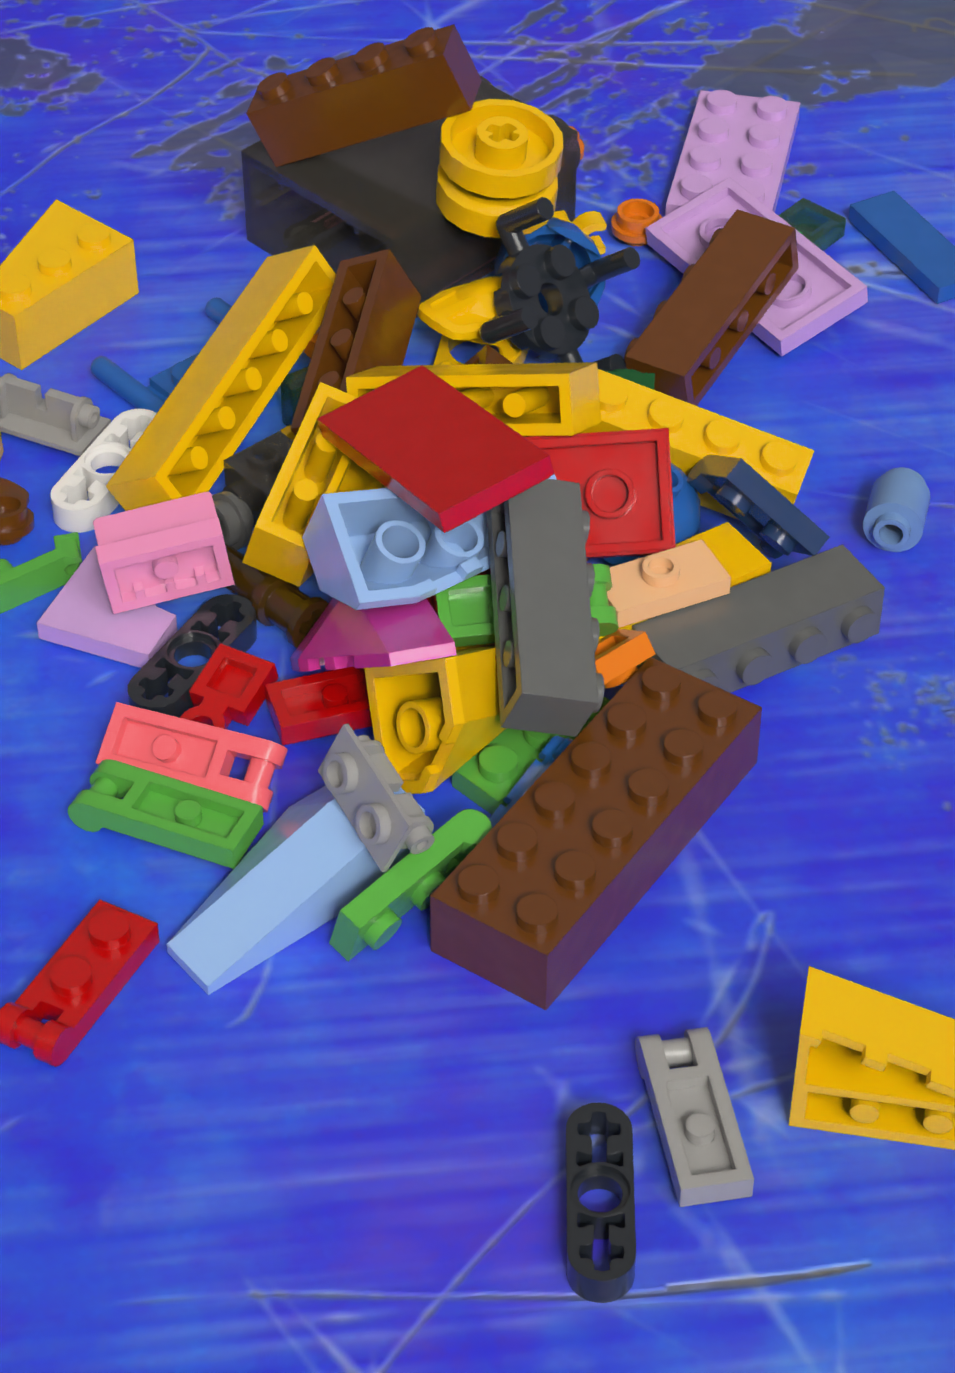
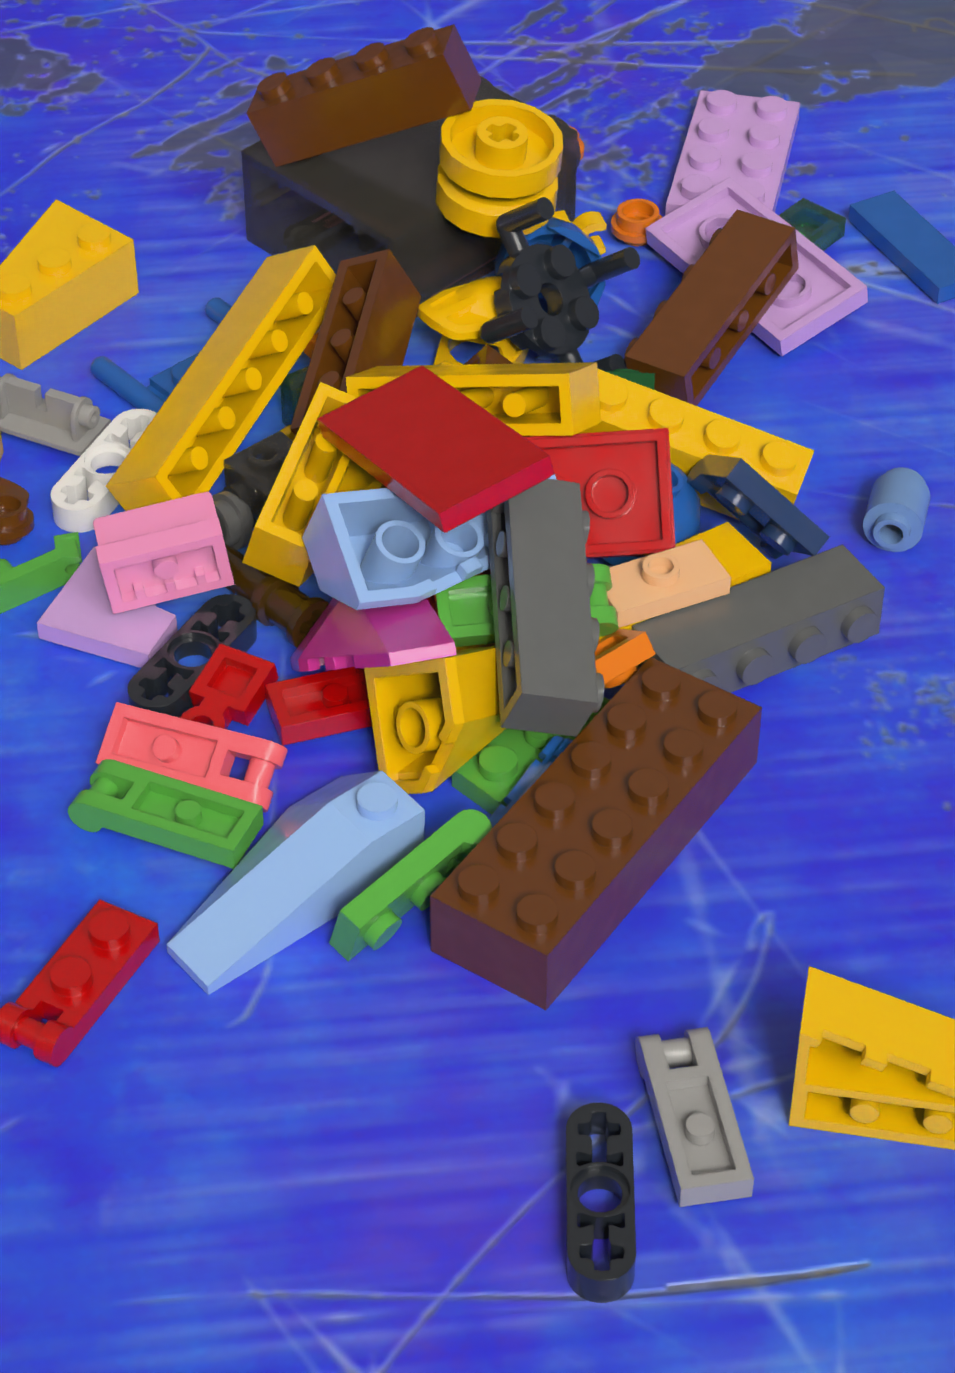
(364, 787): light grey hinge -> none

